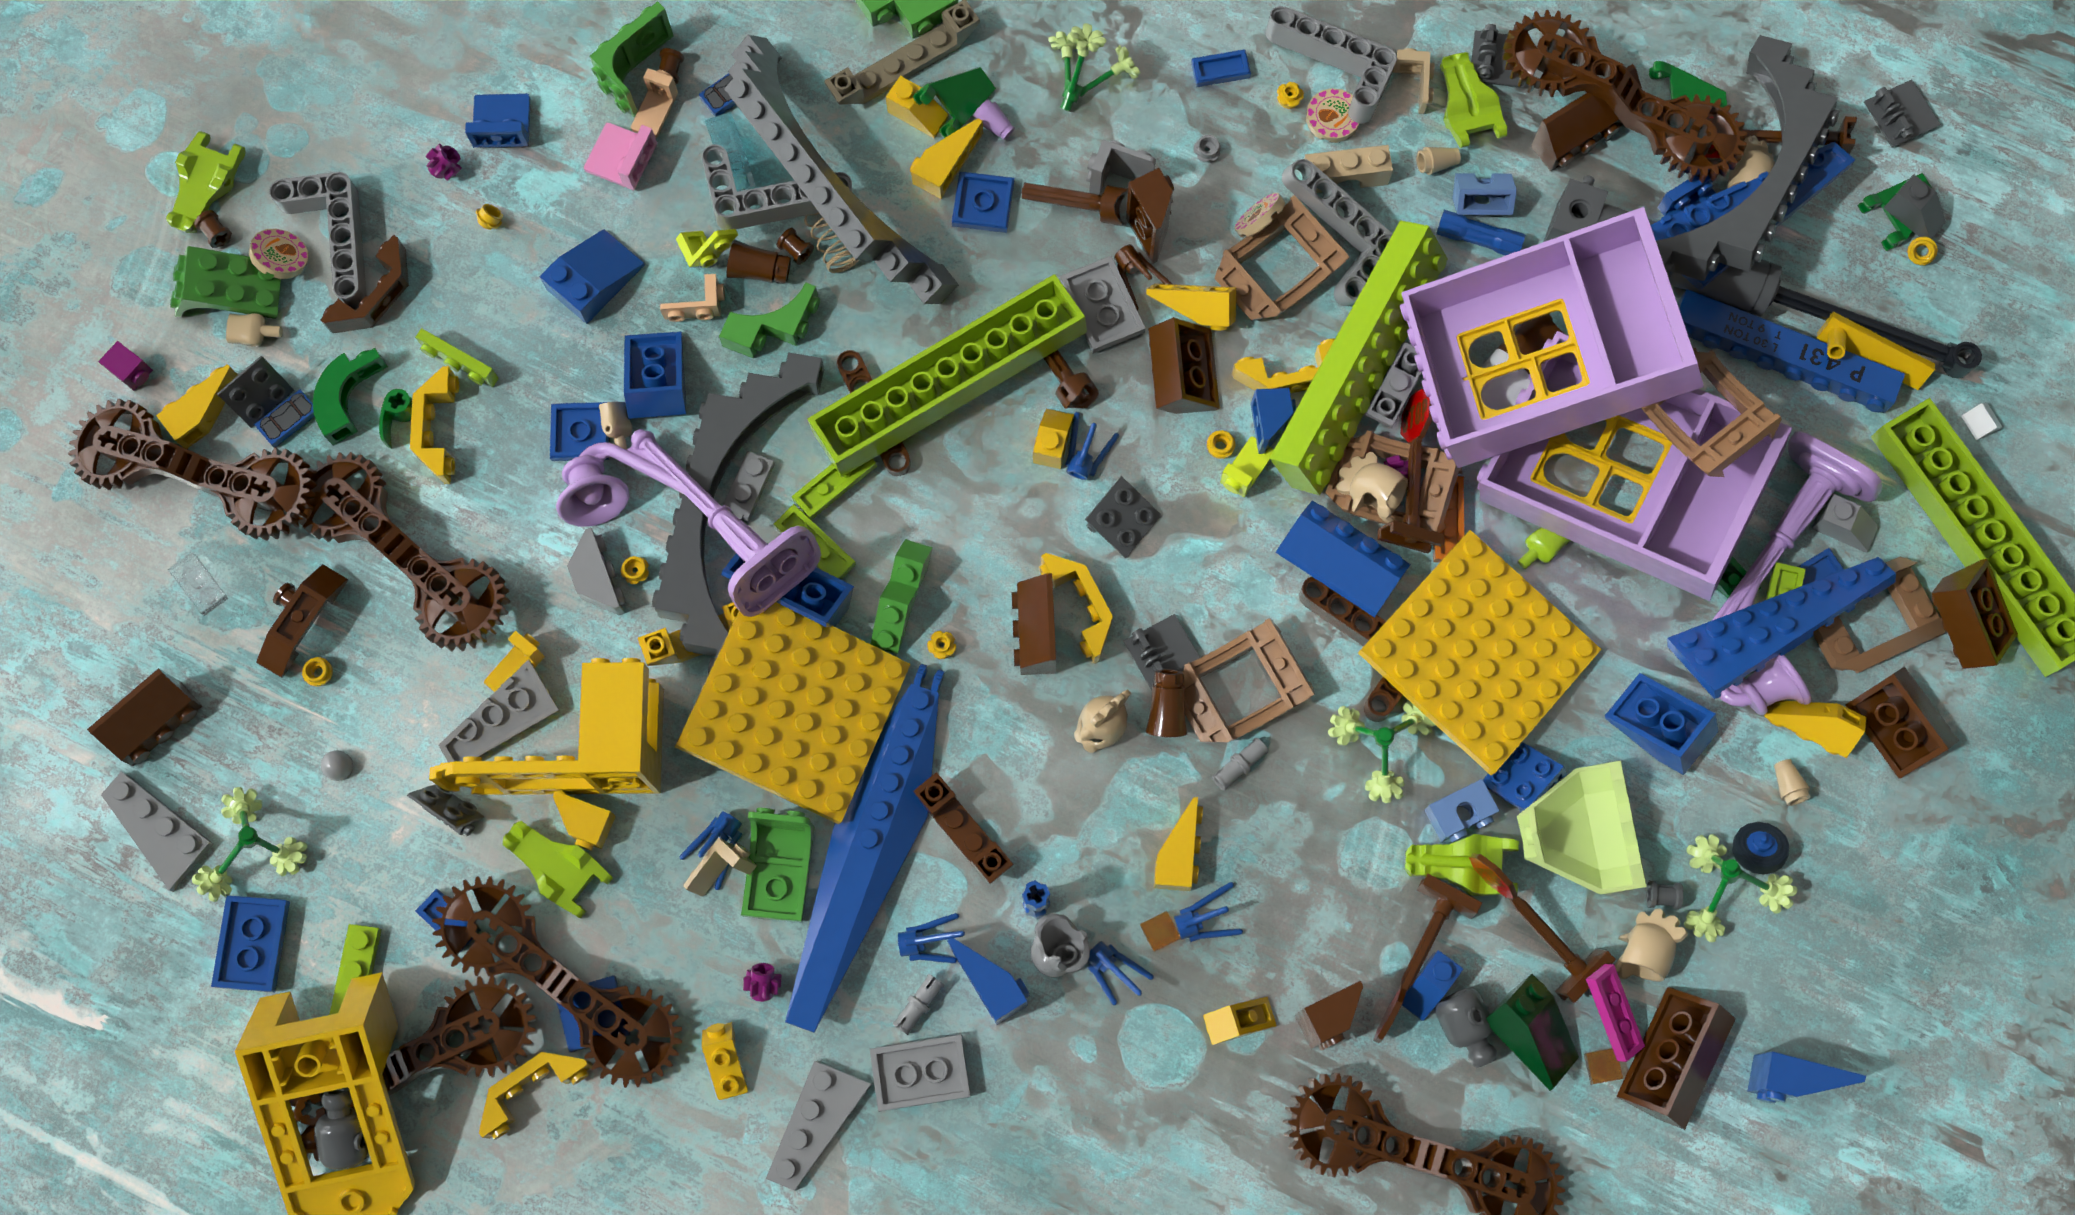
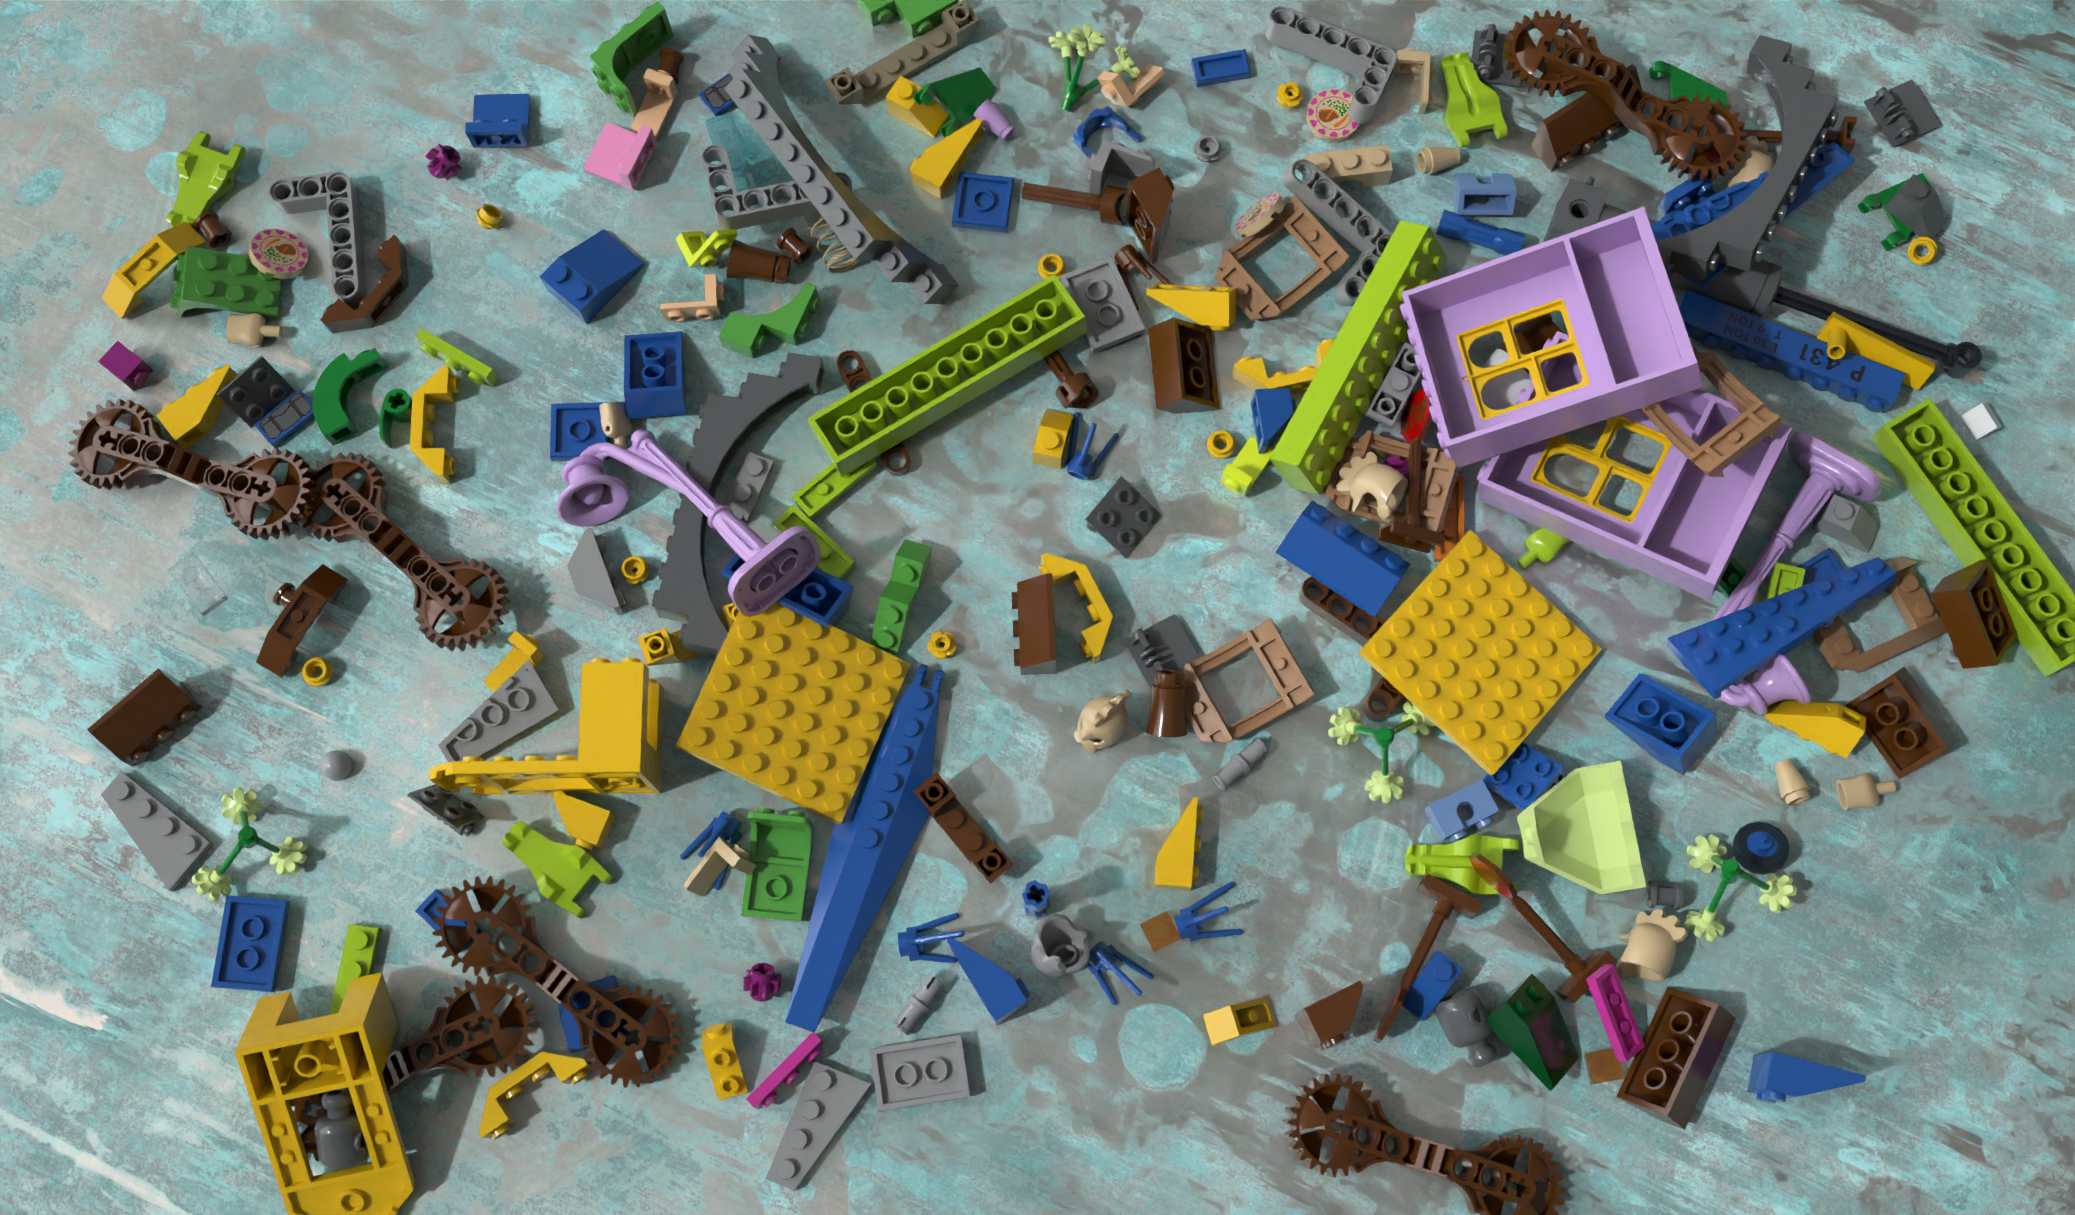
(147, 266): none -> yellow slope
(786, 1072): none -> dark pink plate
(1051, 260): none -> yellow plate
(1099, 119): none -> blue helmet
(1127, 95): none -> light nougat bracket
(1861, 791): none -> tan piece

